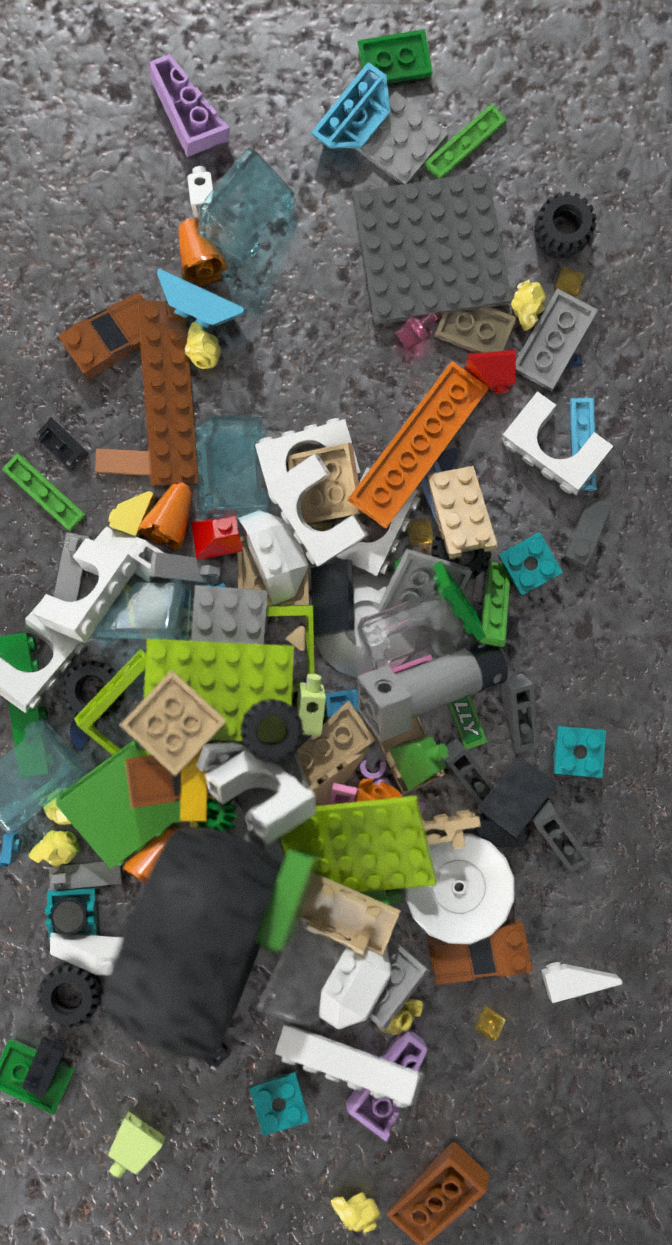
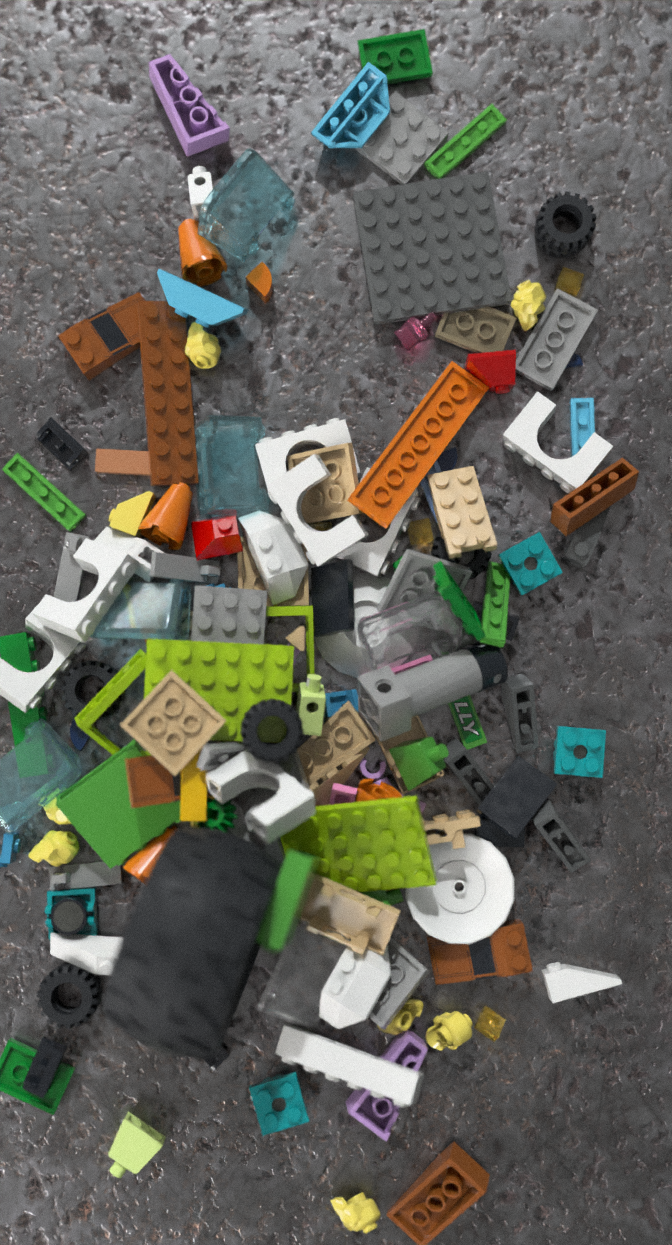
(261, 282): none -> orange brick
(449, 1031): none -> light yellow head
(594, 496): none -> dark orange brick

